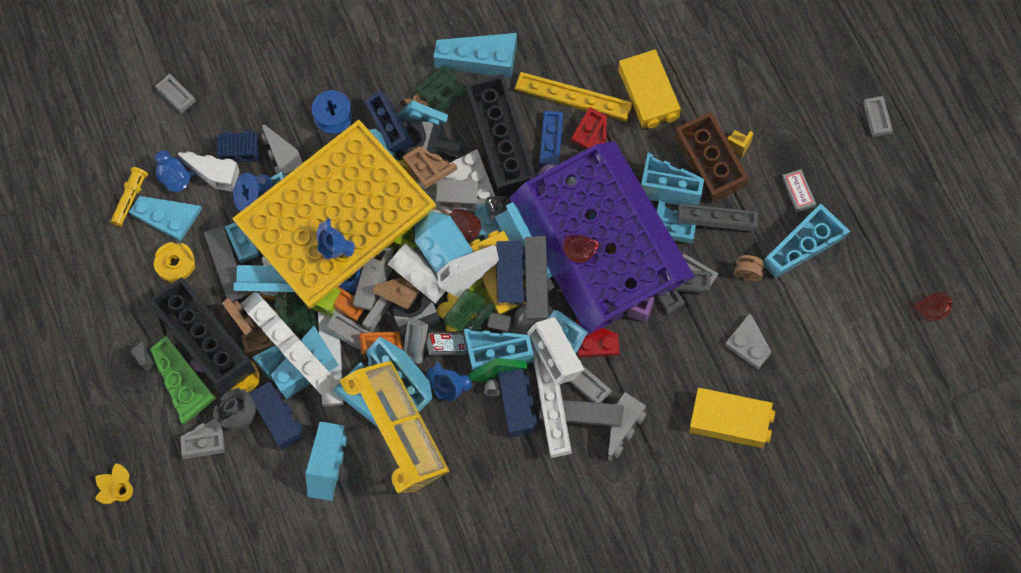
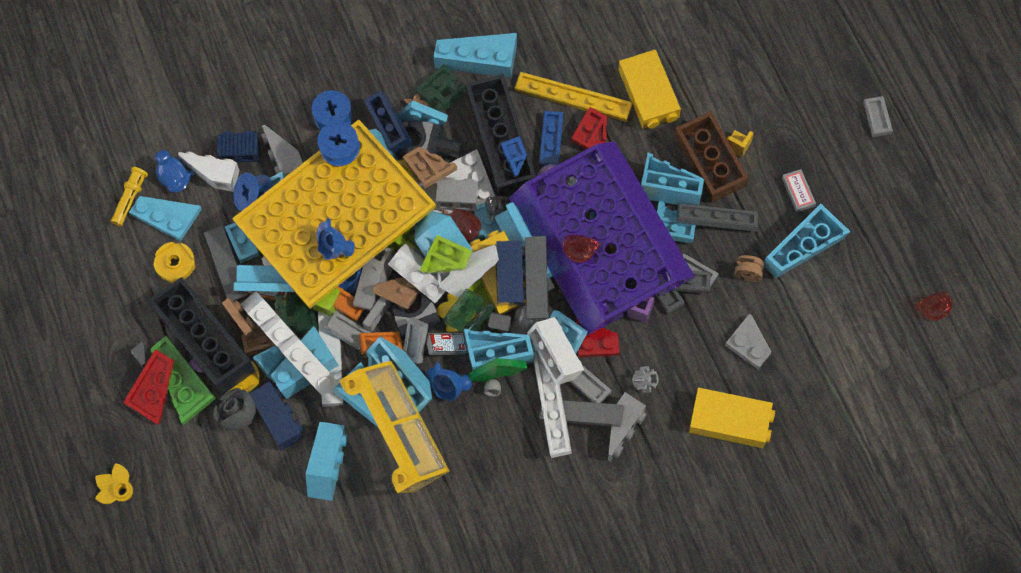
(151, 387): none -> red wing
(175, 93): light grey tile -> none
(203, 441): light grey wing -> none
(328, 143): none -> blue piece
(445, 256): none -> lime wing
(514, 153): none -> blue slope
(517, 403): dark blue brick -> none
(645, 379): none -> light grey gear

